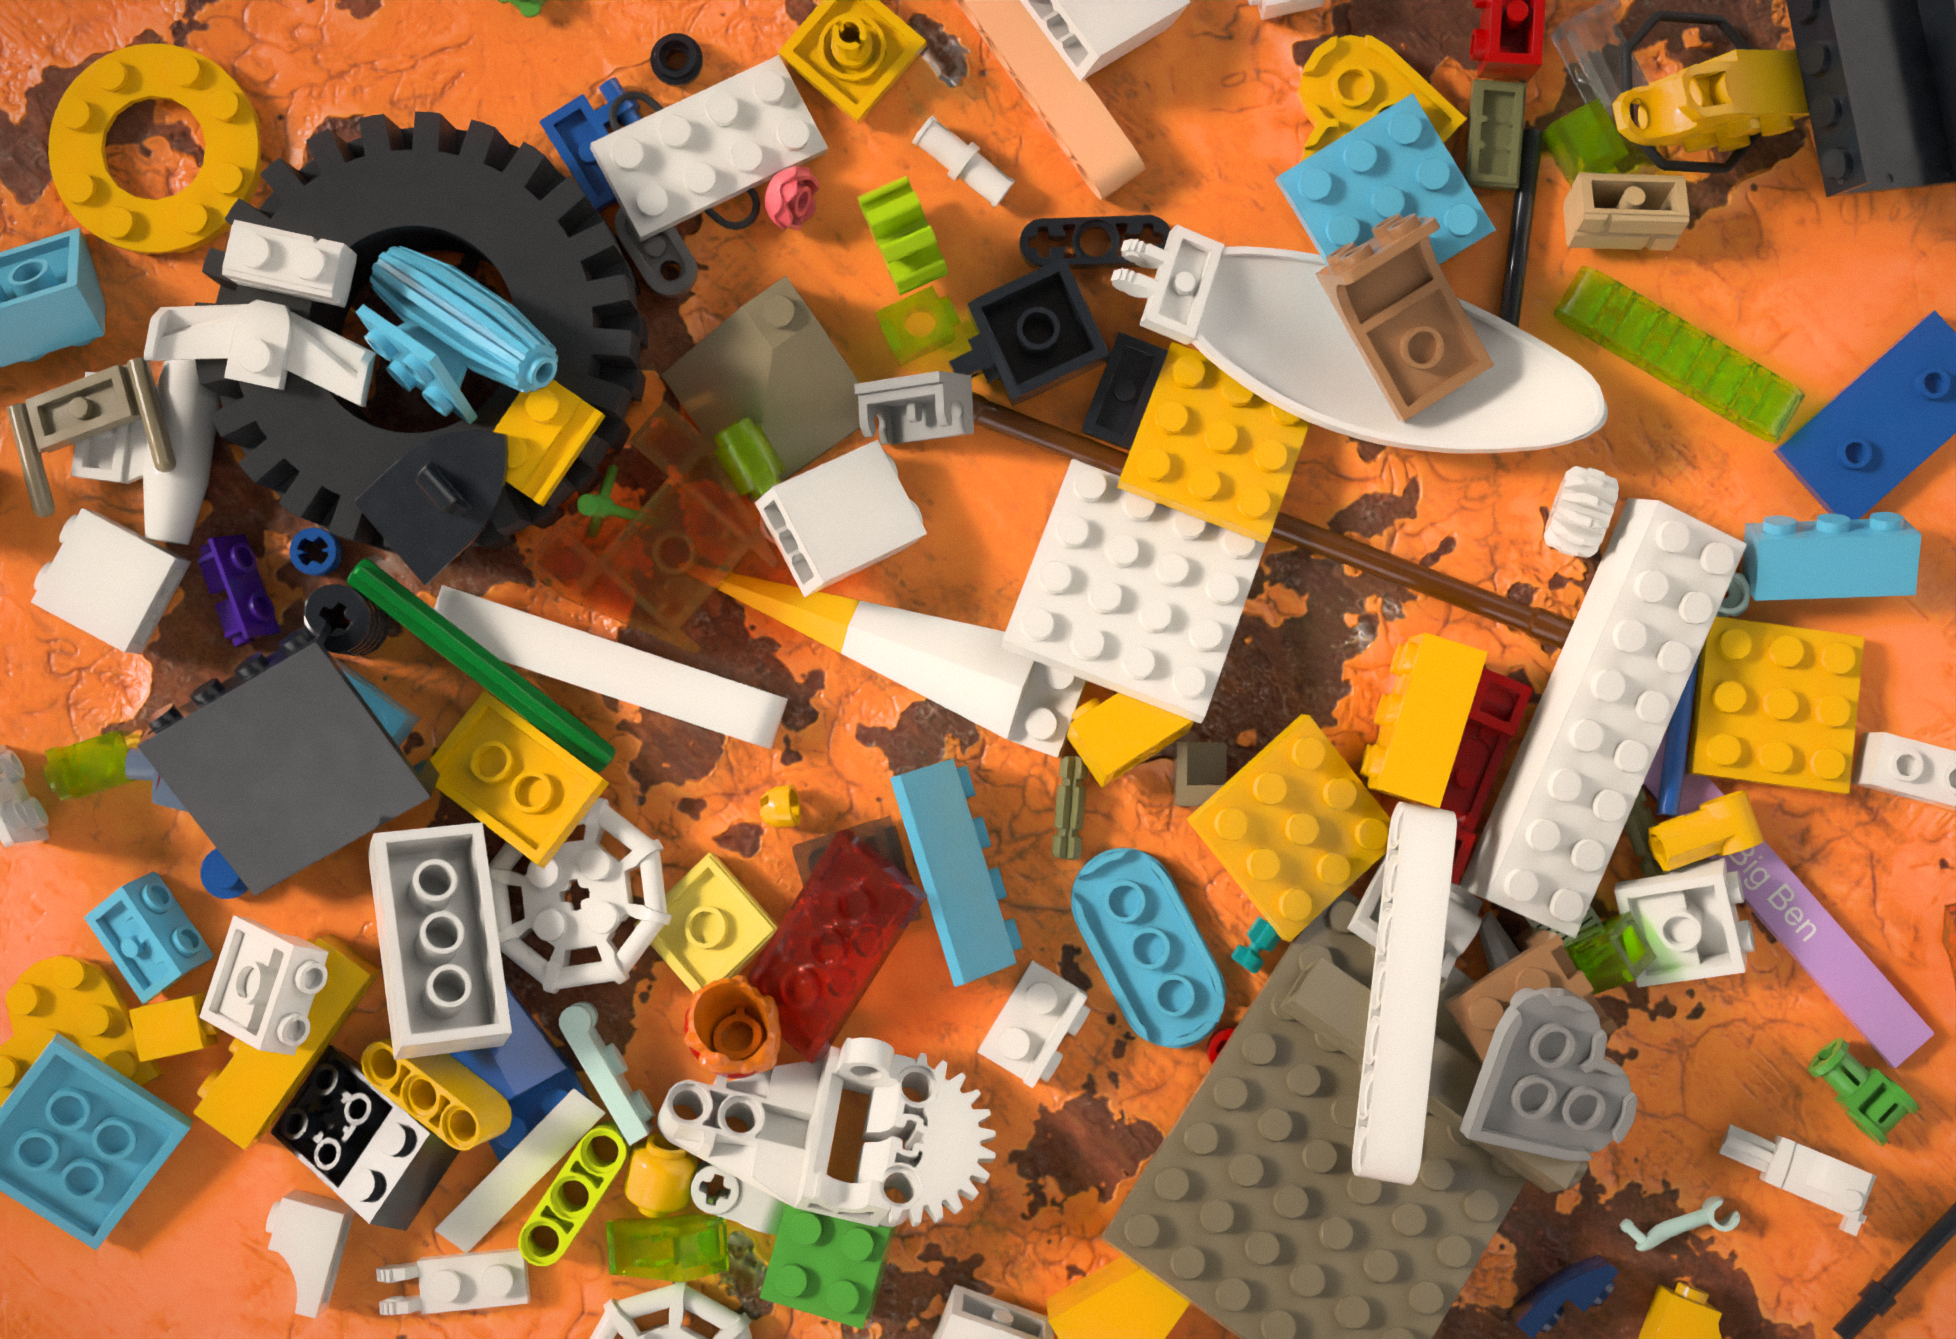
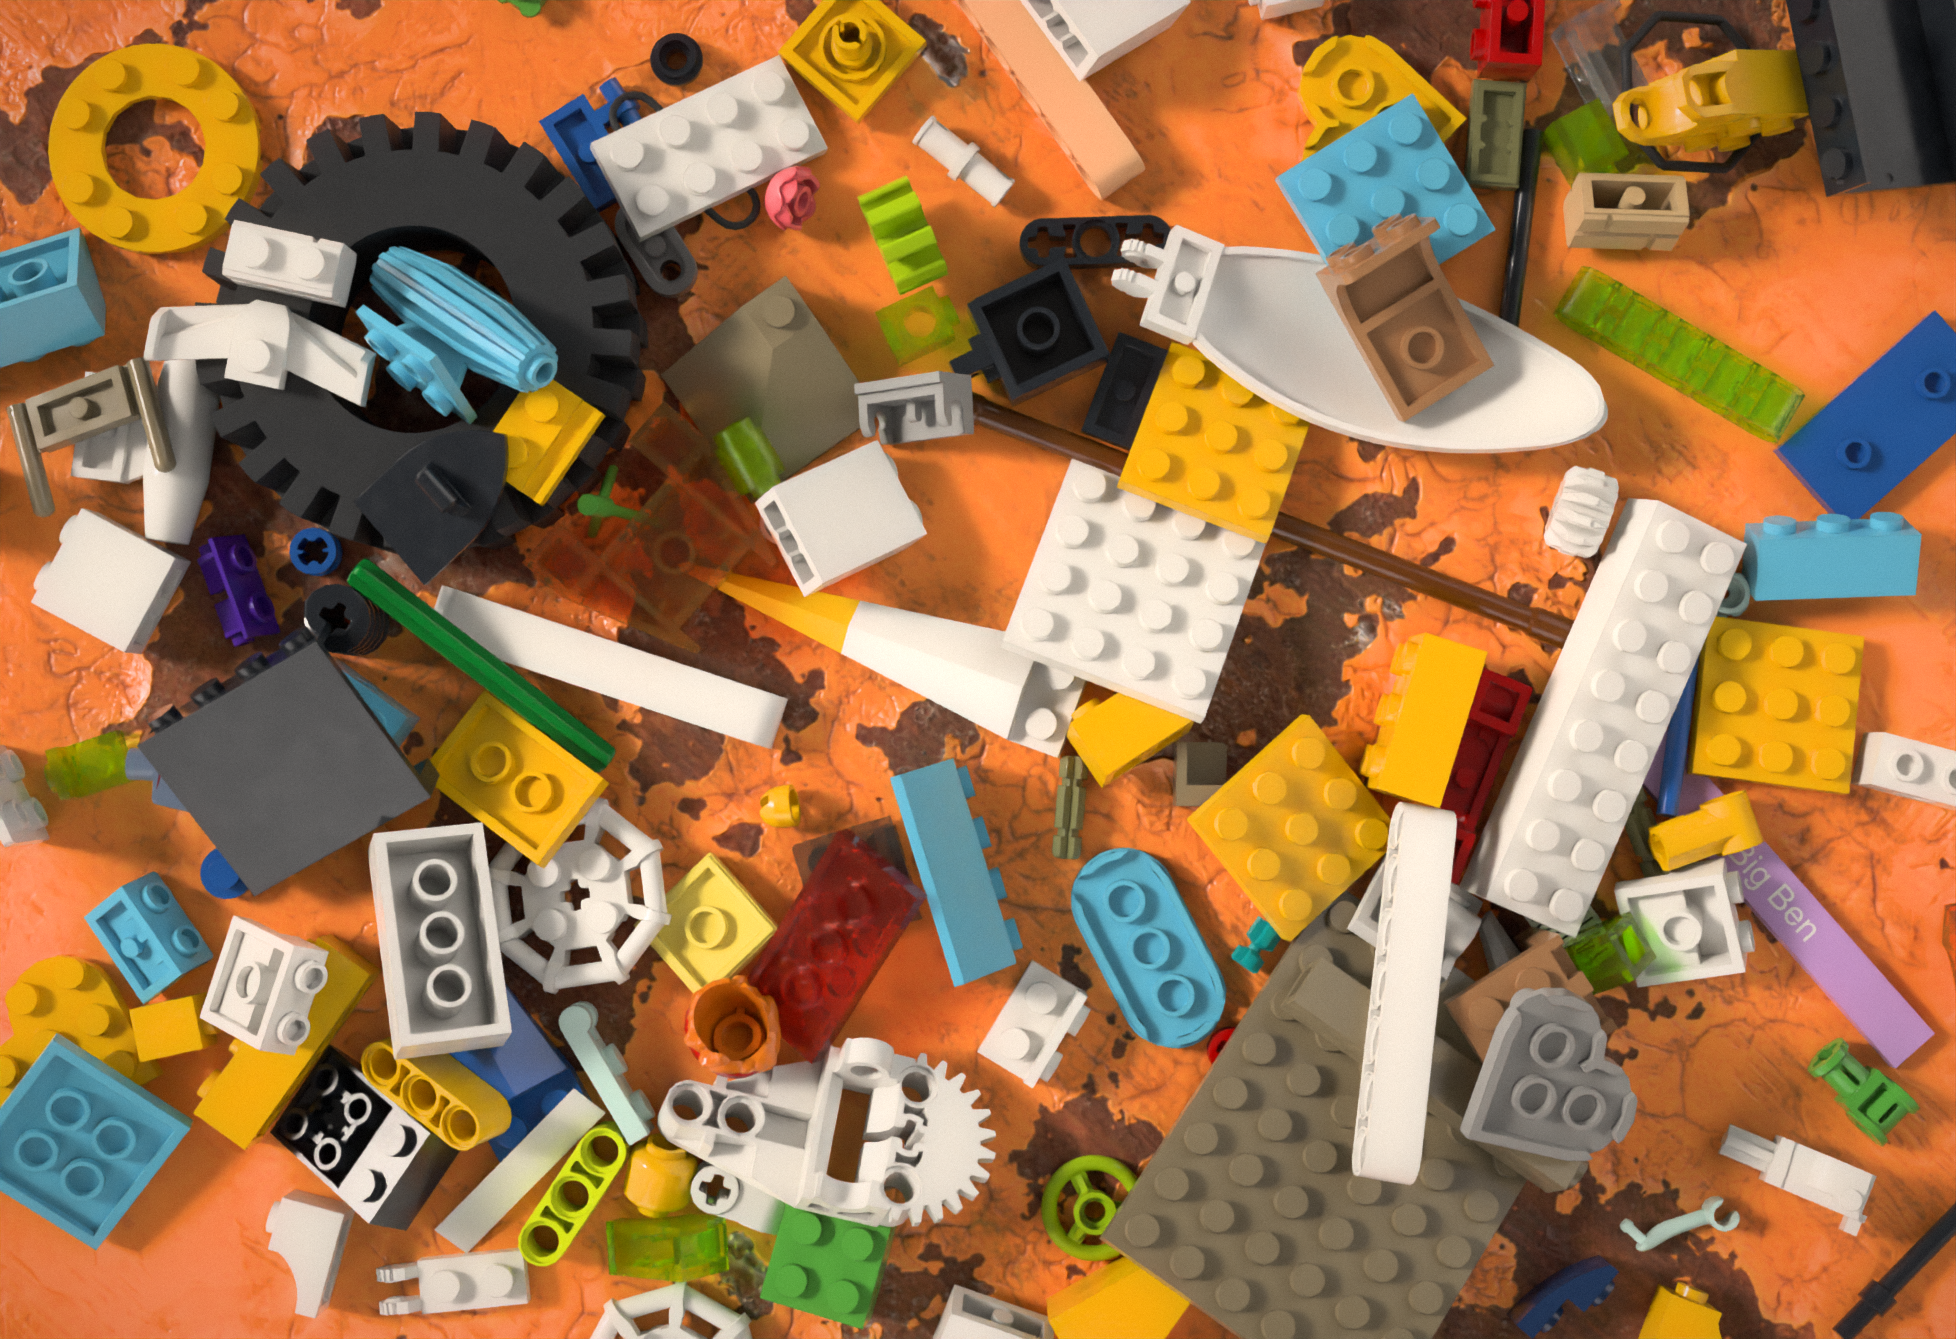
(1076, 1172): none -> lime piece

